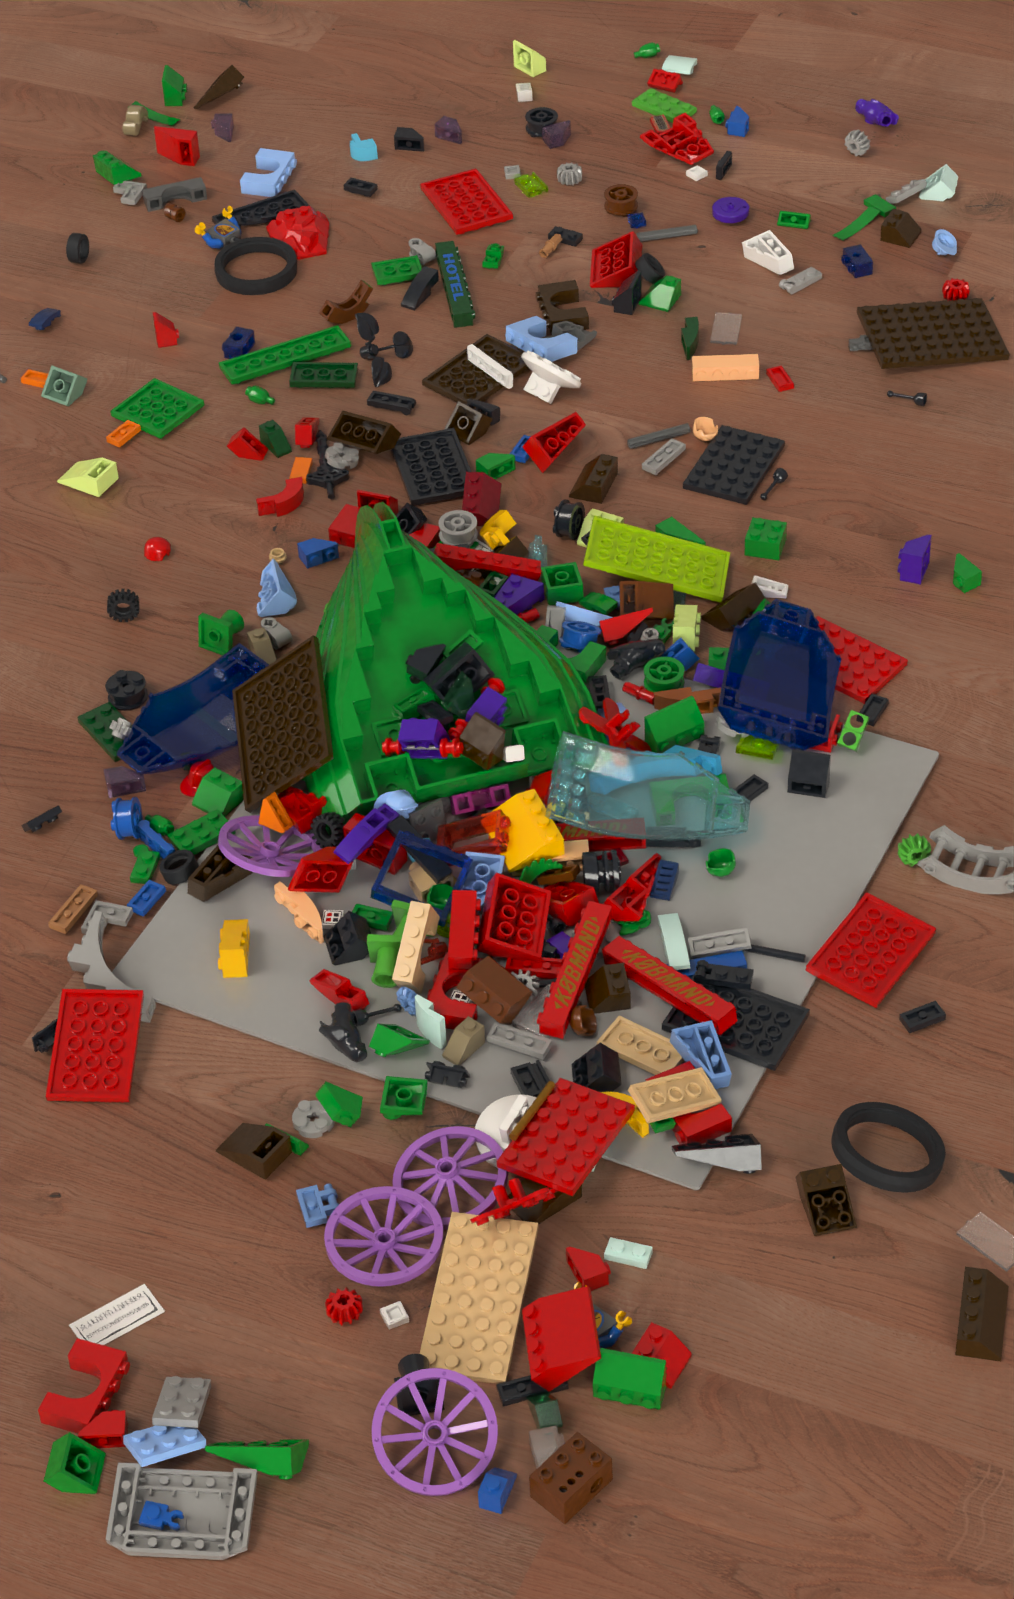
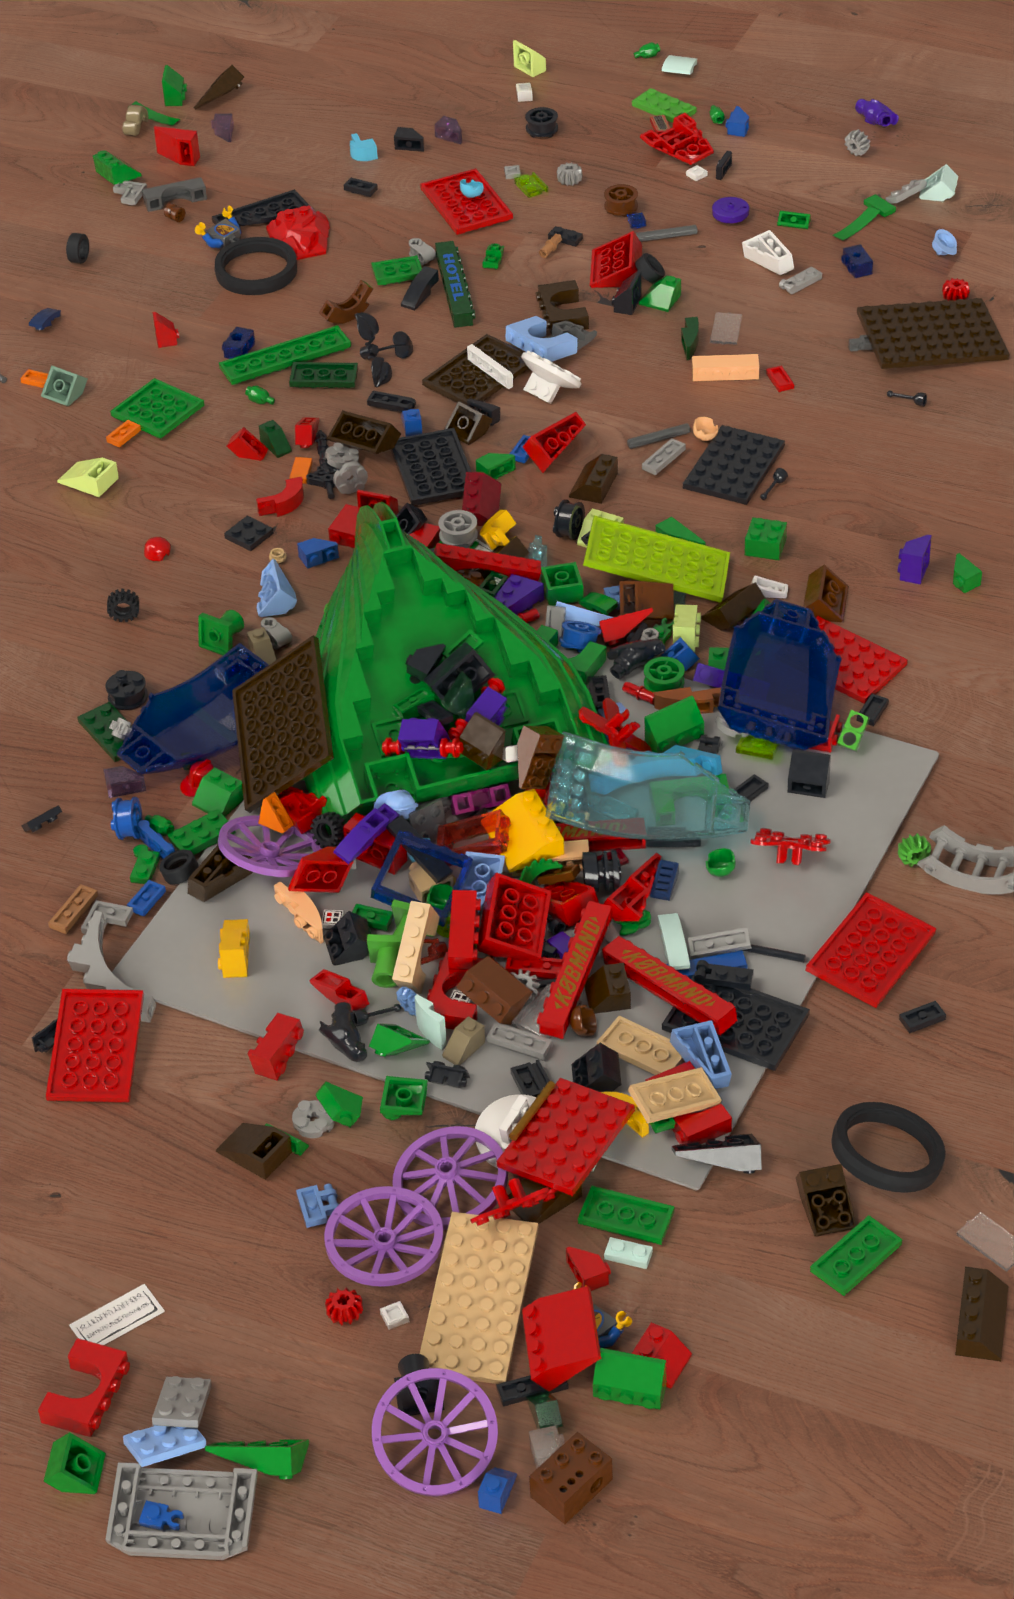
(106, 1430): red slope -> none
(248, 533): none -> black plate
(269, 184): light blue arch -> none
(276, 1046): none -> red wedge
(356, 483): none -> light grey plate
(412, 422): none -> blue slope
(471, 189): none -> medium azure hair
(537, 755): none -> reddish brown slope
(556, 134): slope -> none
(626, 1215): none -> green plate
(664, 80): red bracket -> none
(767, 838): none -> red piece
(826, 595): none -> reddish brown slope
(856, 1255): none -> green plate
(899, 229): dark brown slope -> none

